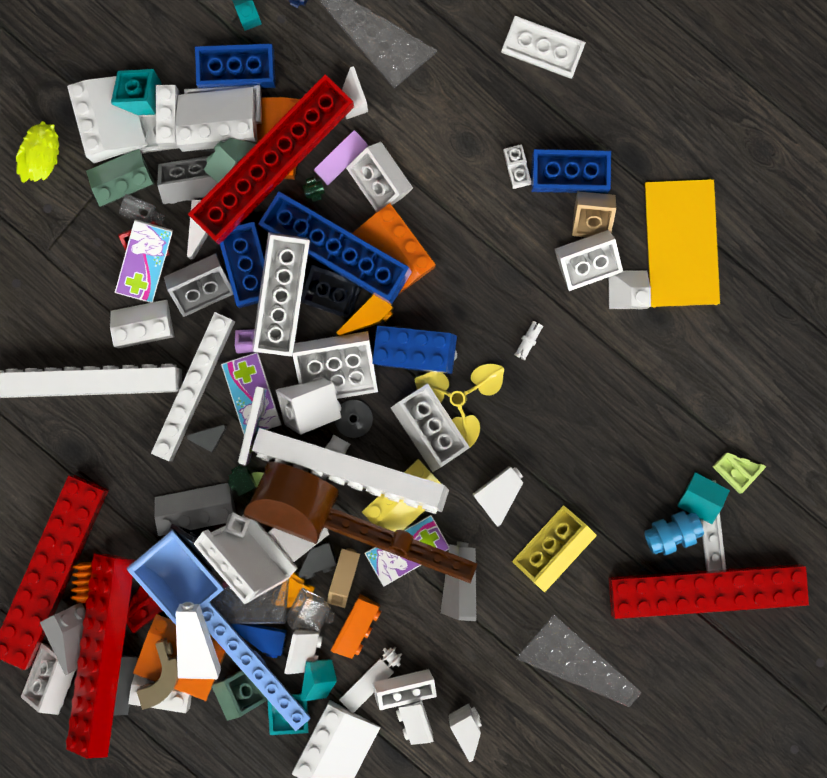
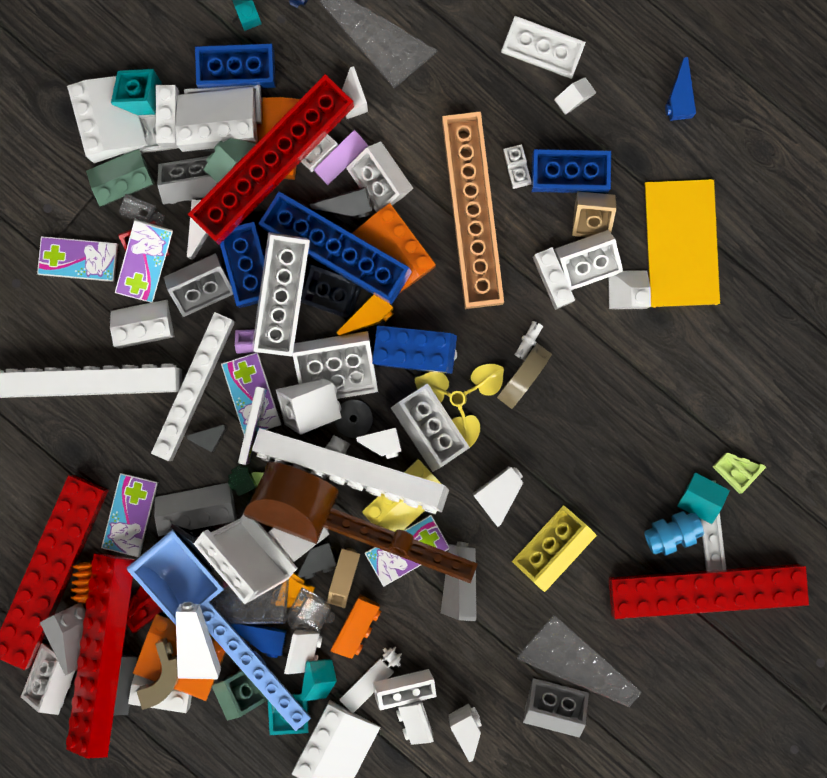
(37, 153): neon yellow head -> none
(77, 259): none -> tile
(129, 515): none -> tile
(237, 525): white slope -> none
(313, 189): clear green gear -> none
(319, 153): none -> white plate
(348, 203): none -> dark grey slope
(382, 442): none -> white slope
(472, 210): none -> light nougat brick
(524, 376): none -> dark tan arch
(553, 278): none -> white brick
(556, 708): none -> light grey slope
(575, 95): none -> white slope
(681, 98): none -> blue slope

